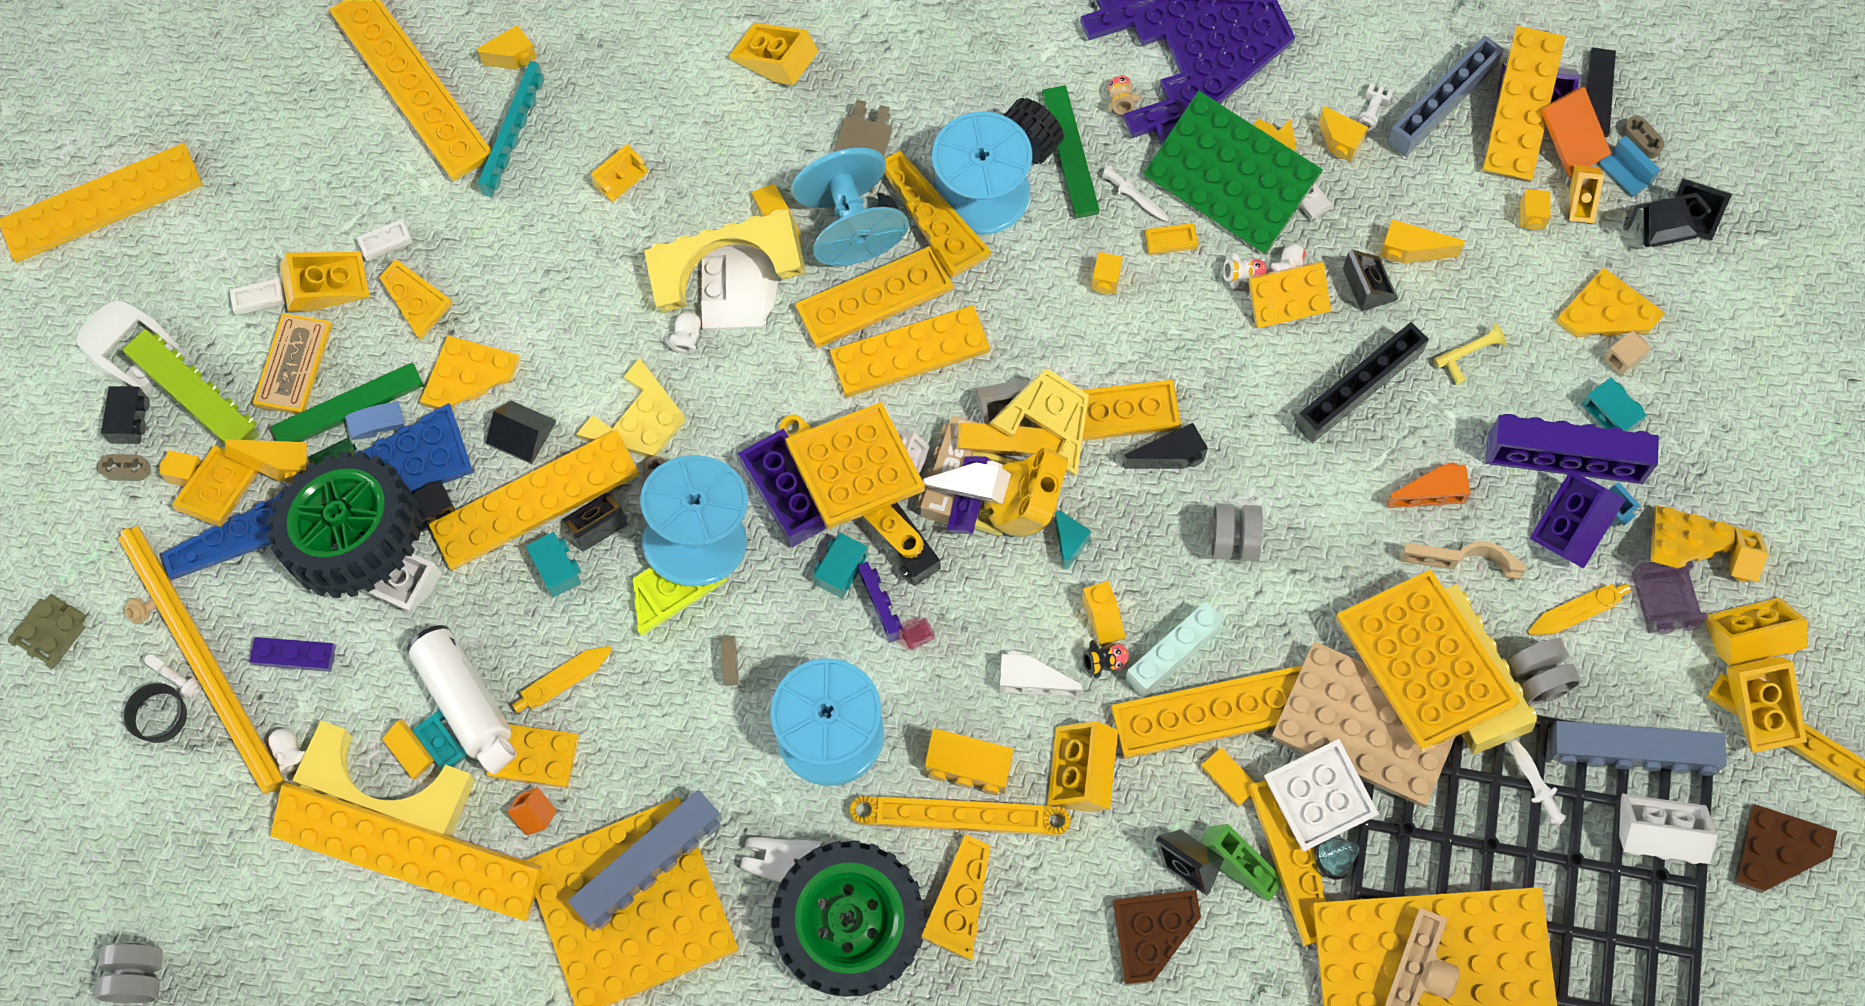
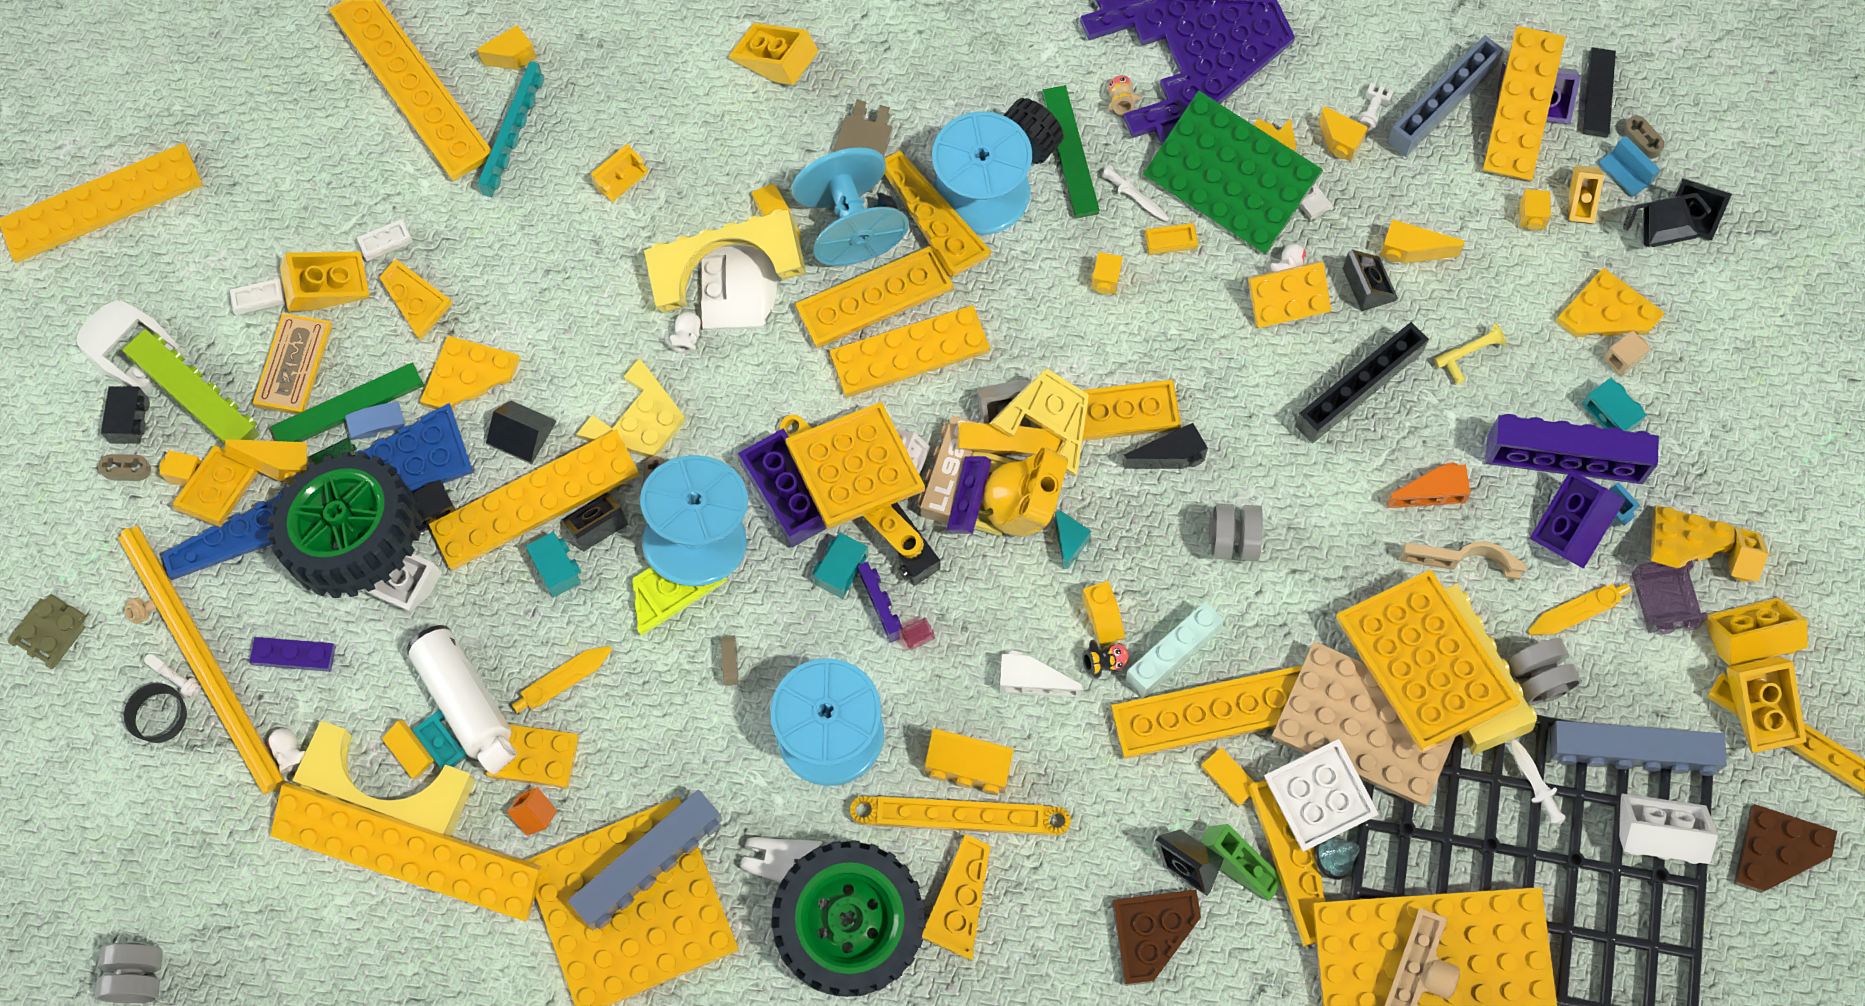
(975, 481): white slope -> none
(1083, 767): yellow slope -> none
(1239, 270): white animal -> none
(1575, 130): orange tile -> none

